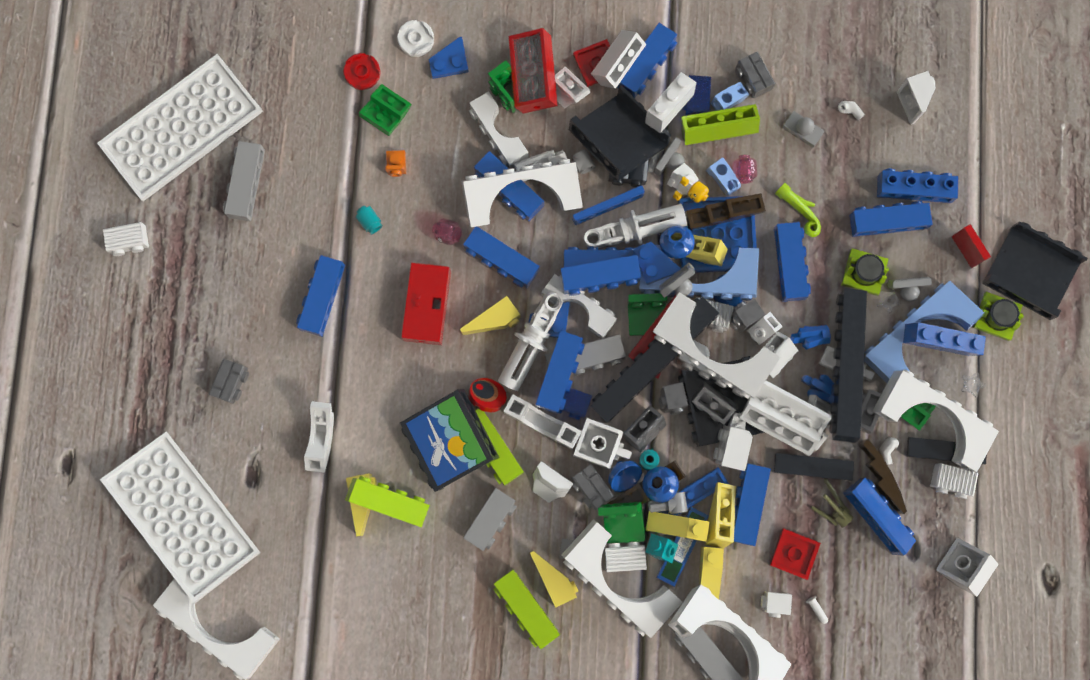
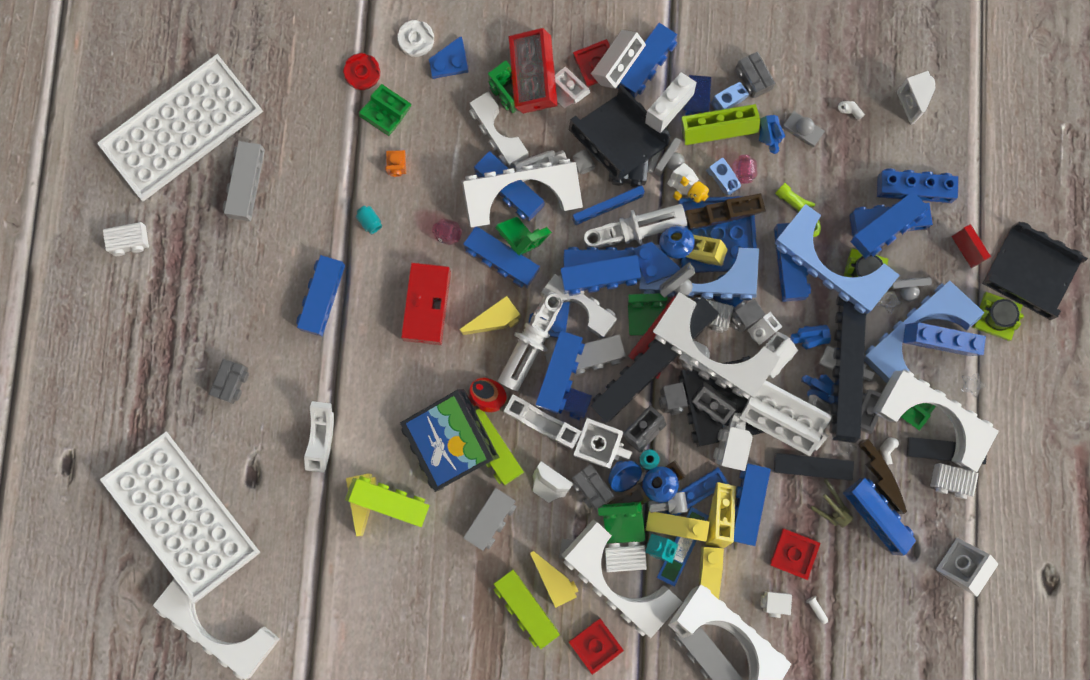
(520, 237): none -> green bracket
(596, 646): none -> red tile
(771, 132): none -> blue rock
(861, 291): none -> light blue arch
(890, 224): none -> blue brick

